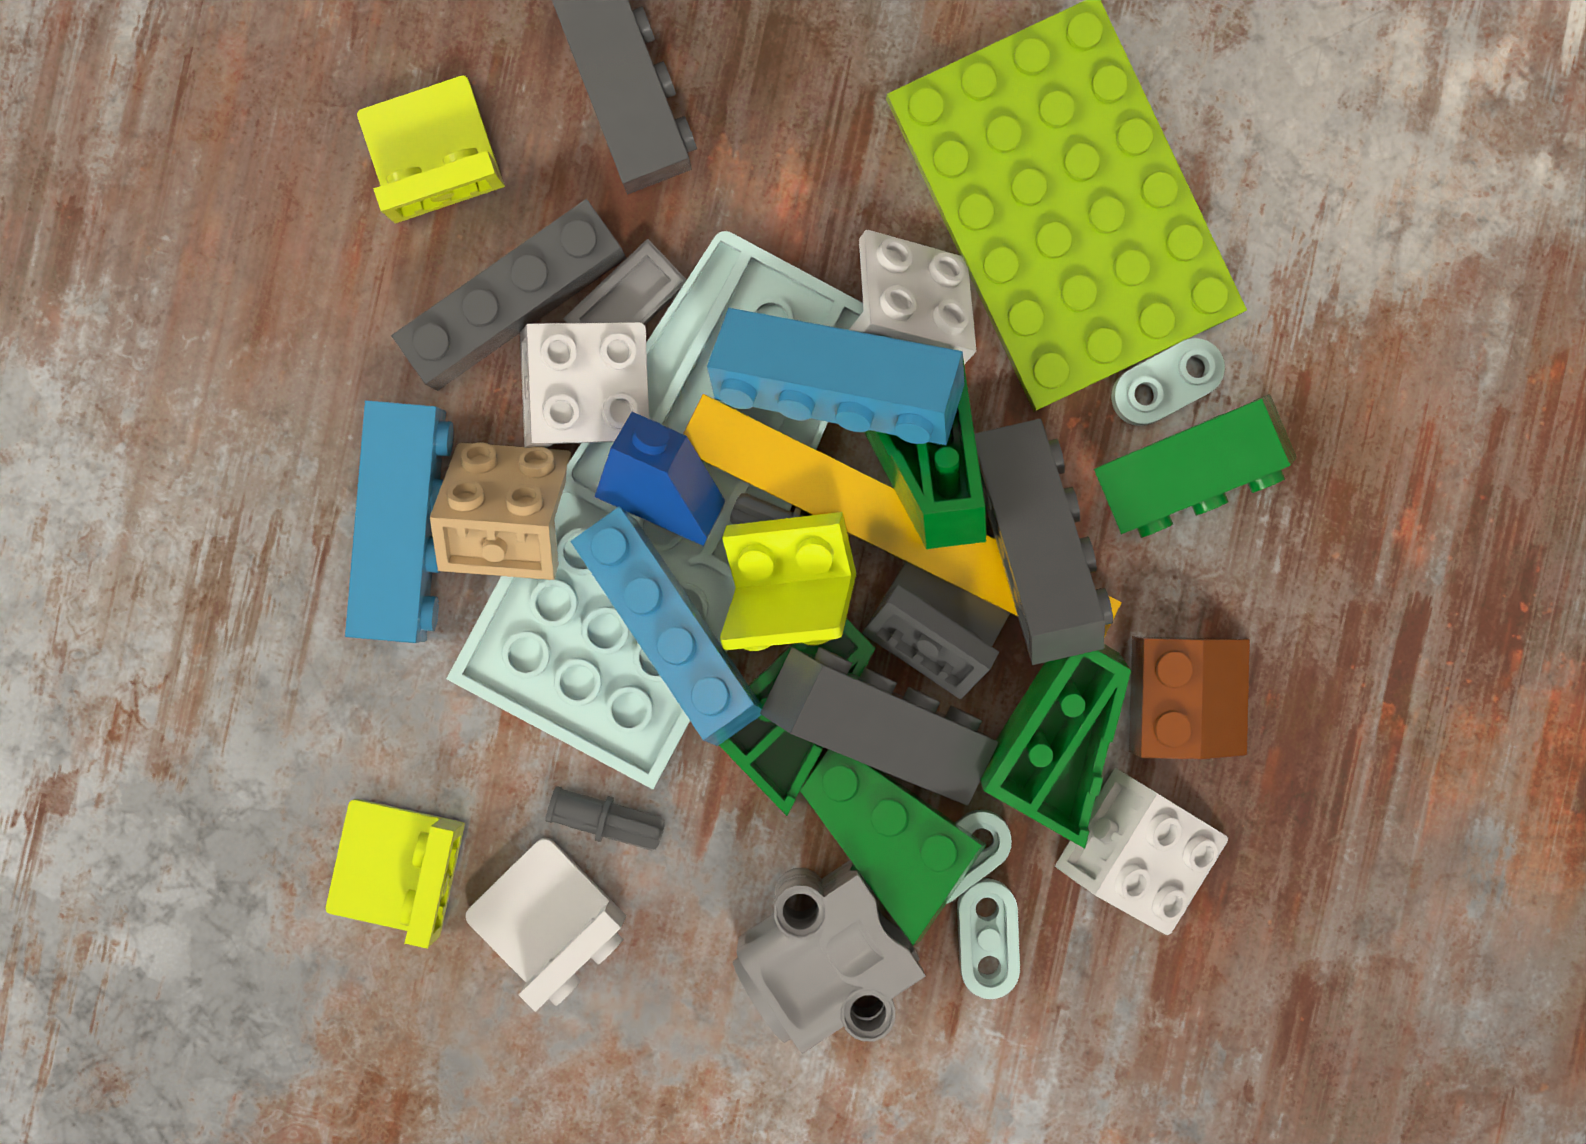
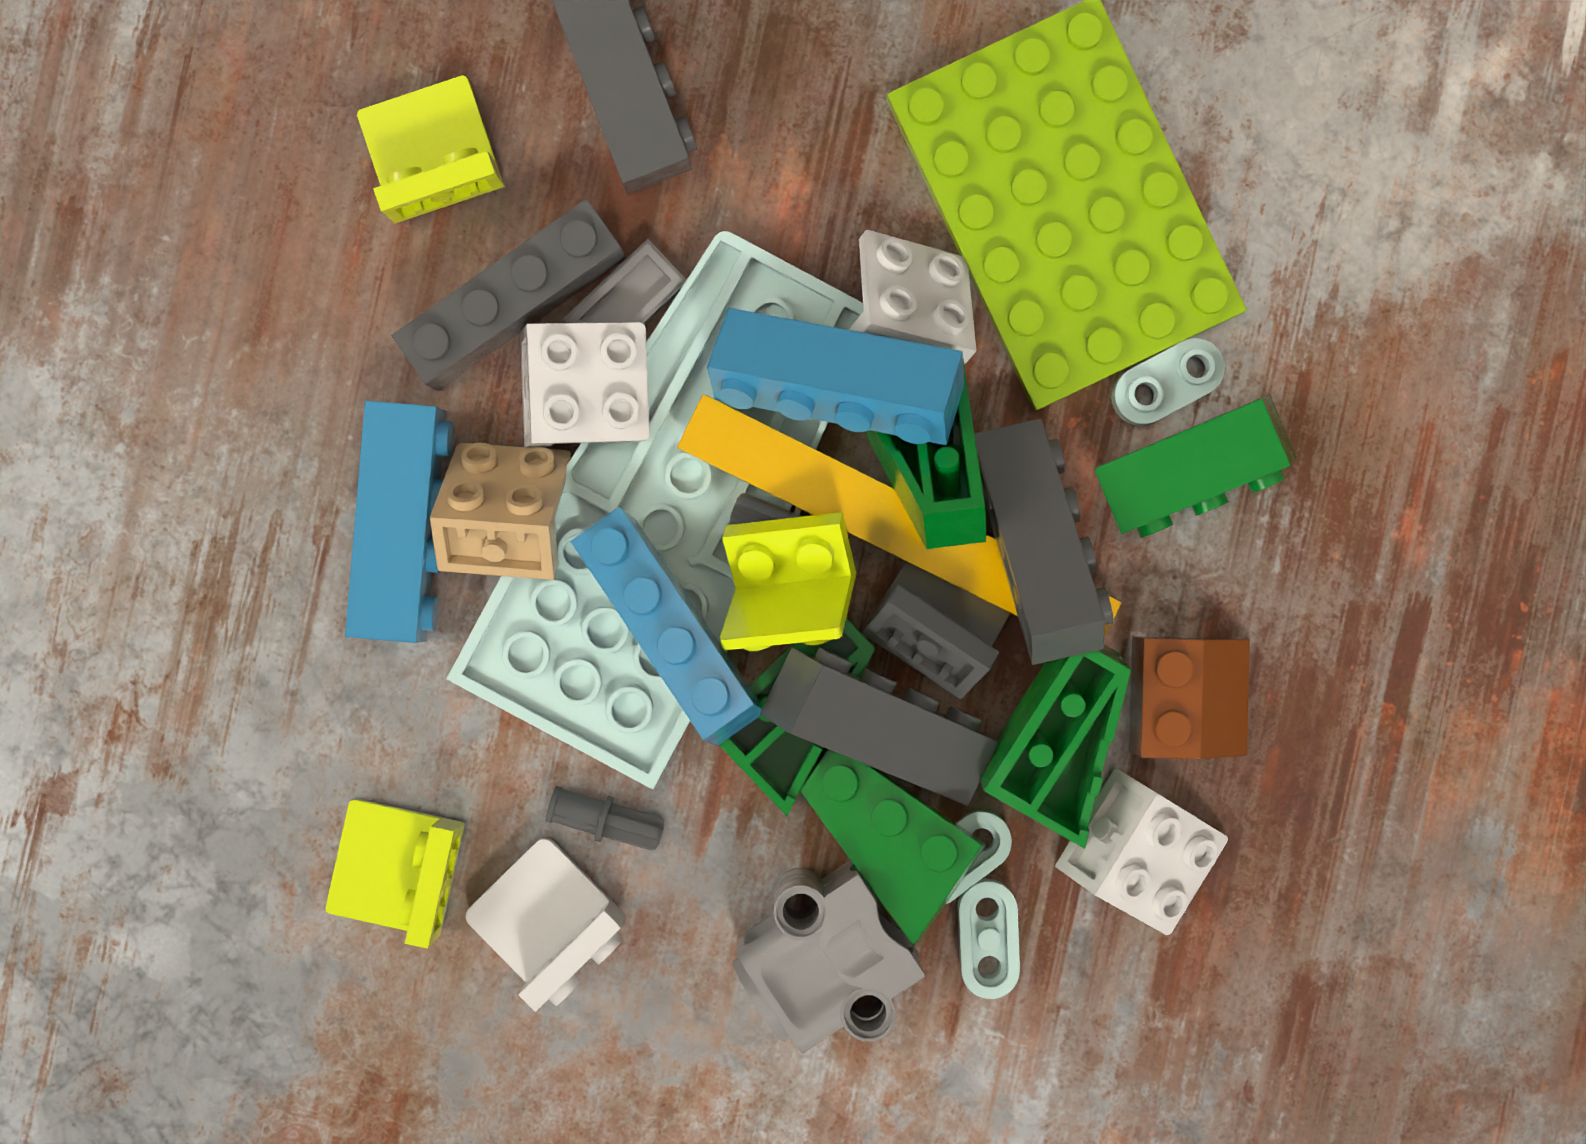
(660, 480): blue slope -> none

